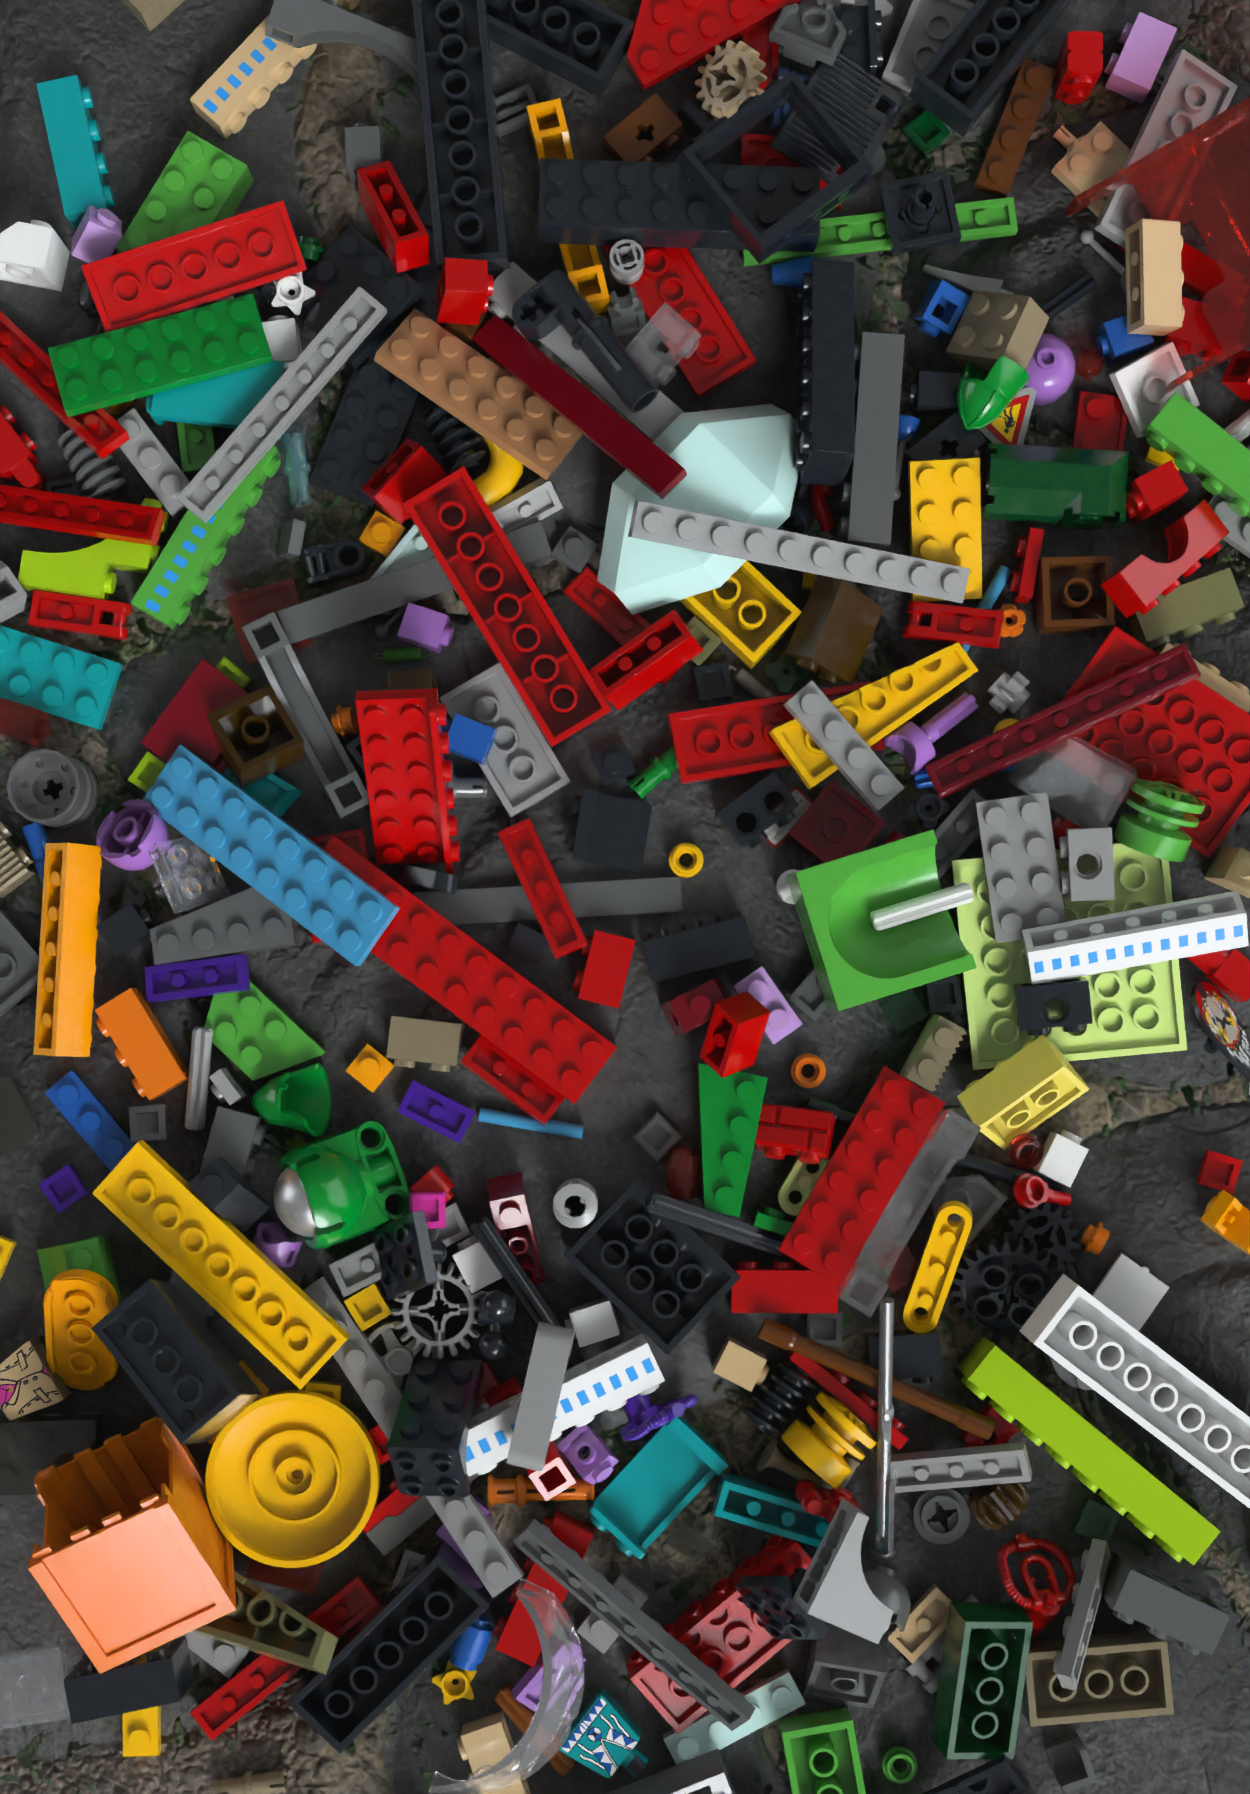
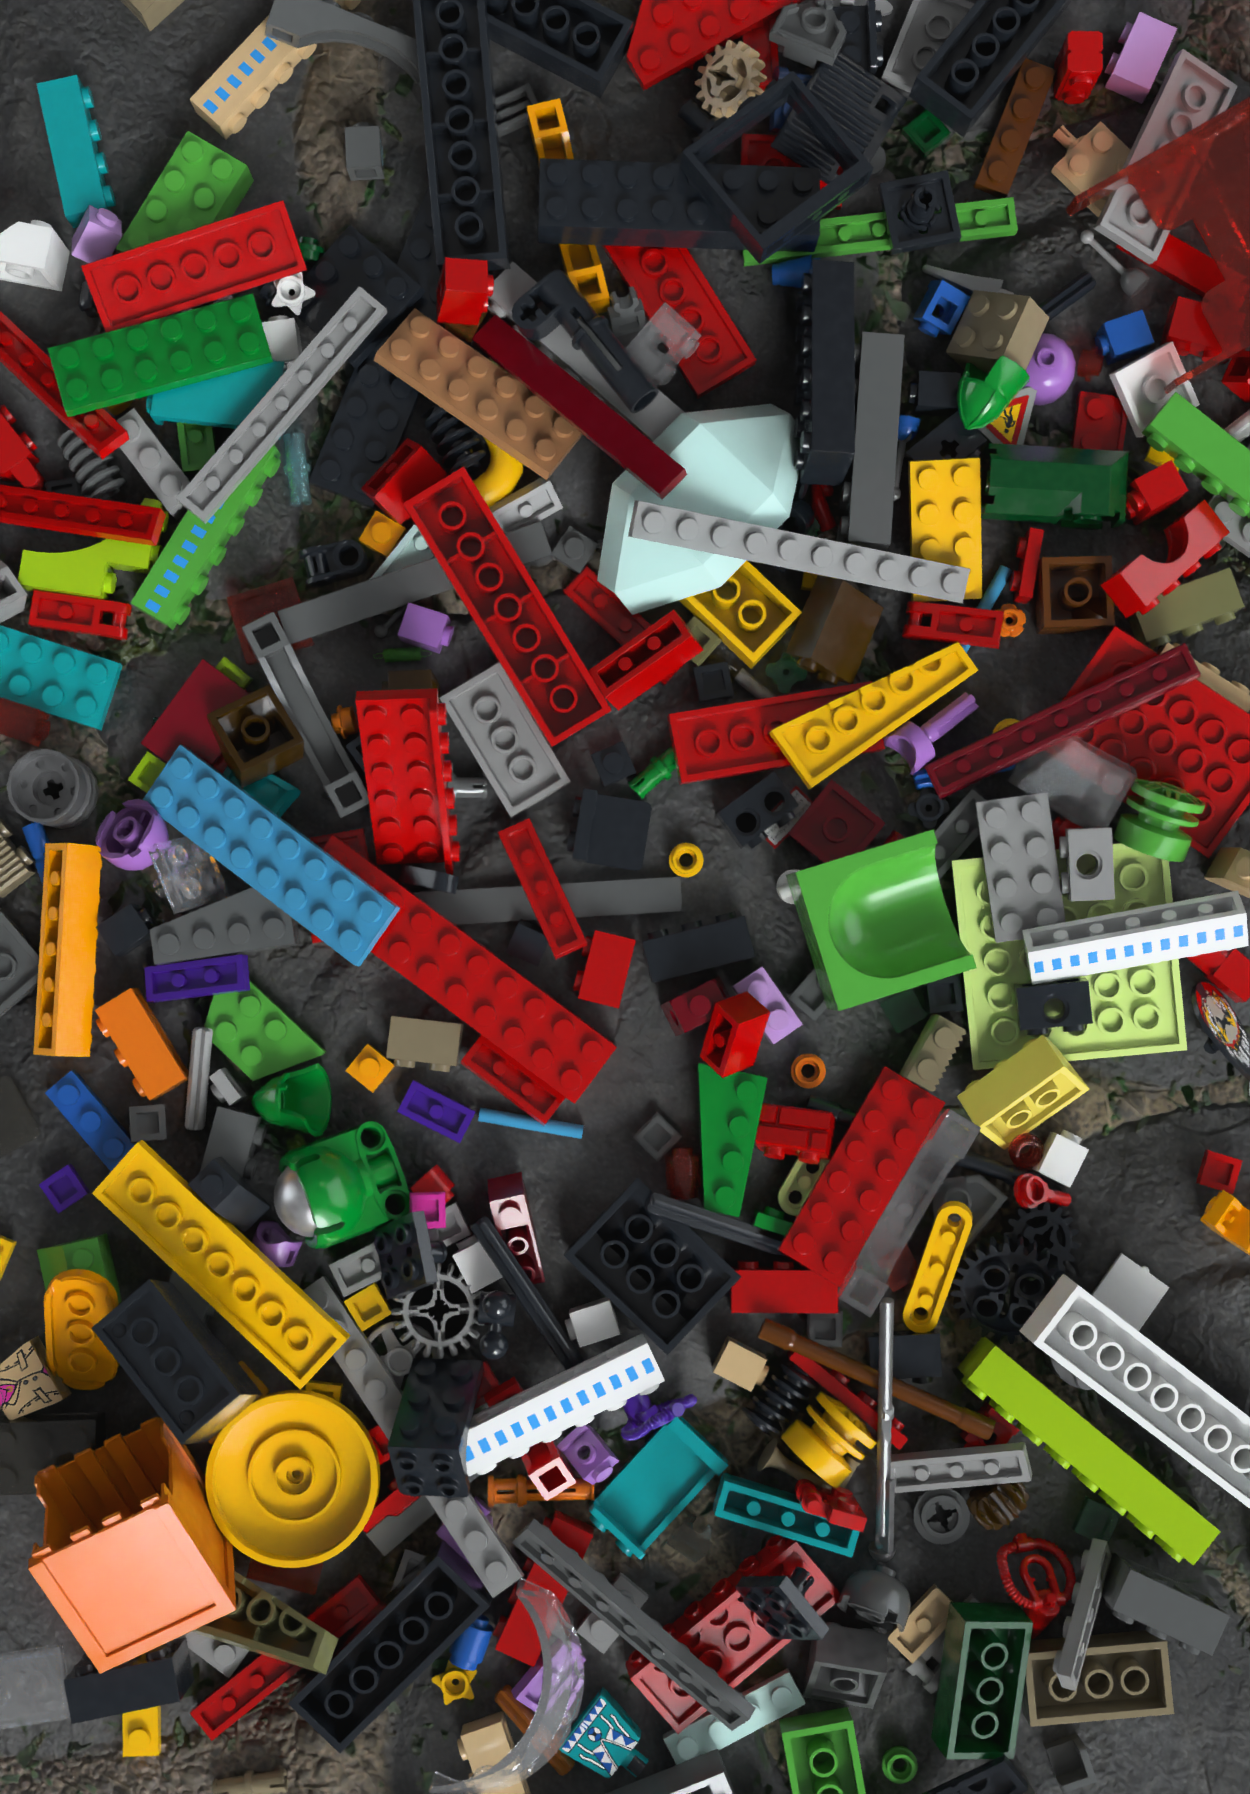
(291, 539): dark grey tile -> none
(393, 216): red brick -> none
(470, 738): blue brick -> none
(540, 1396): light grey beam -> none
(563, 1210): light grey piece -> none
(629, 268): light grey wheel -> none
(649, 120): reddish brown brick -> none
(835, 1581): light grey arch -> none
(843, 746): light grey plate -> none
(921, 906): white axle -> none
(1009, 692): light grey gear -> none
(1094, 1238): orange plate -> none
(1154, 277): tan brick -> none

